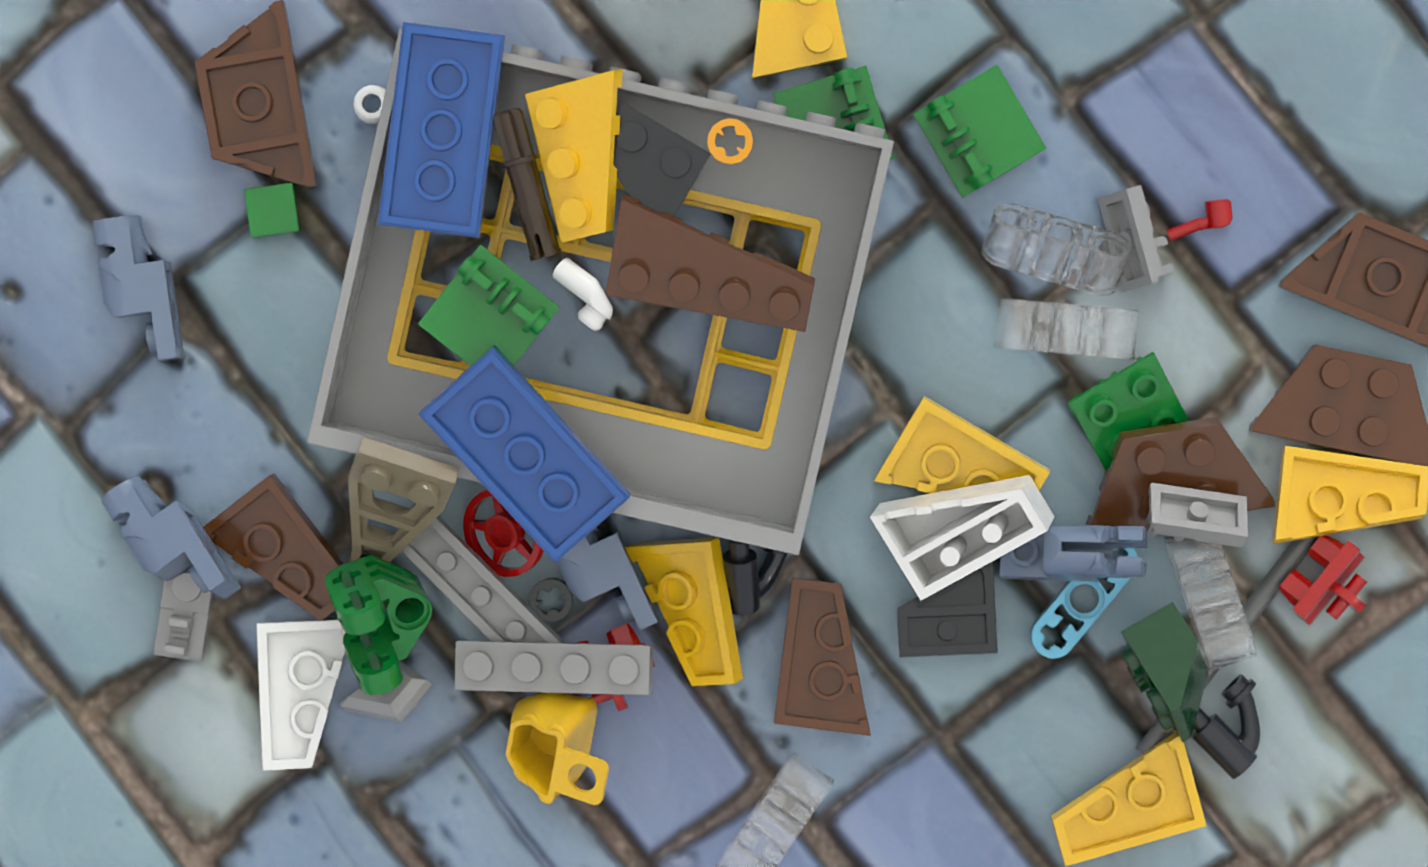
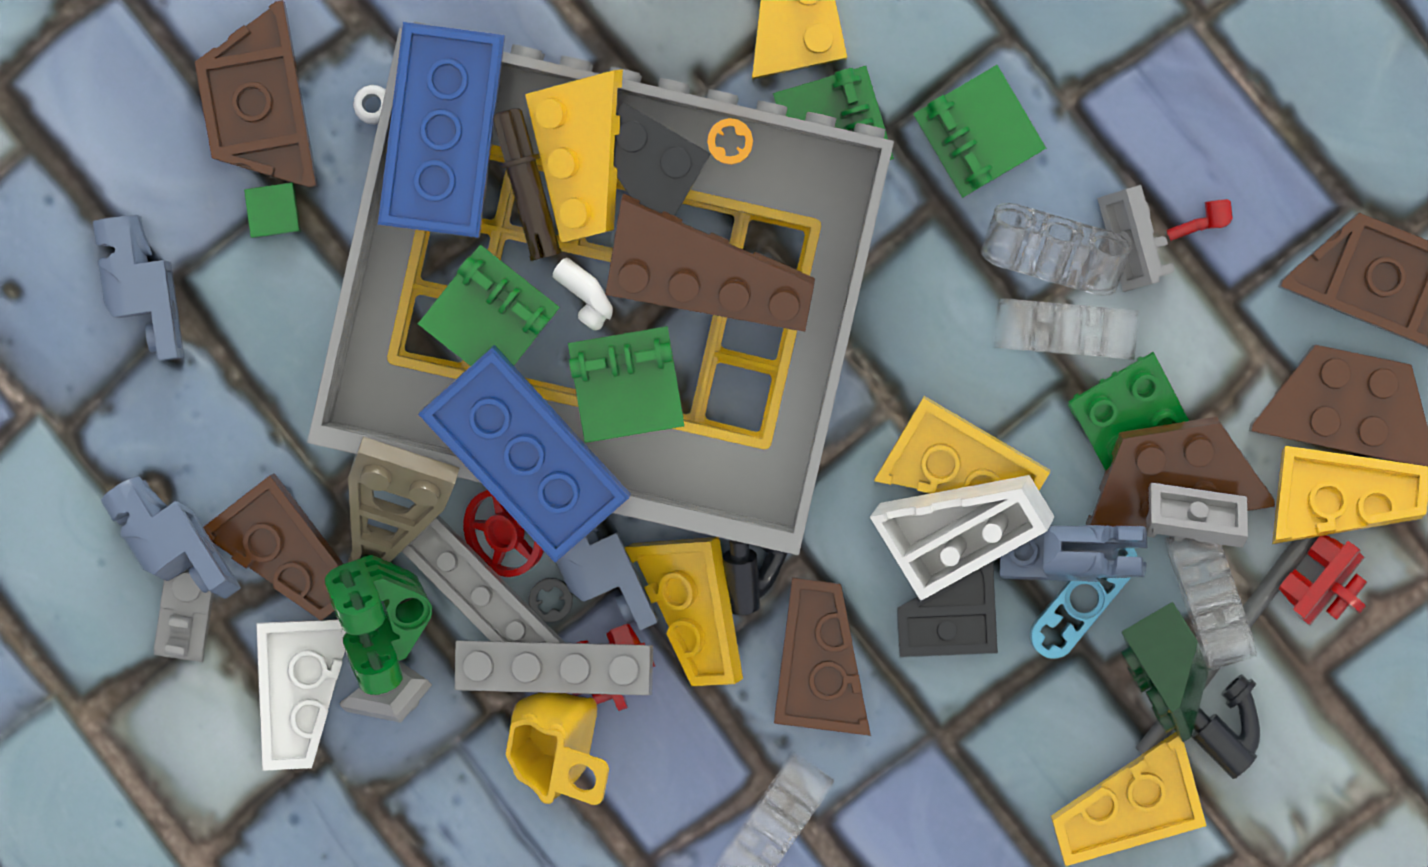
(626, 384): none -> green hinge

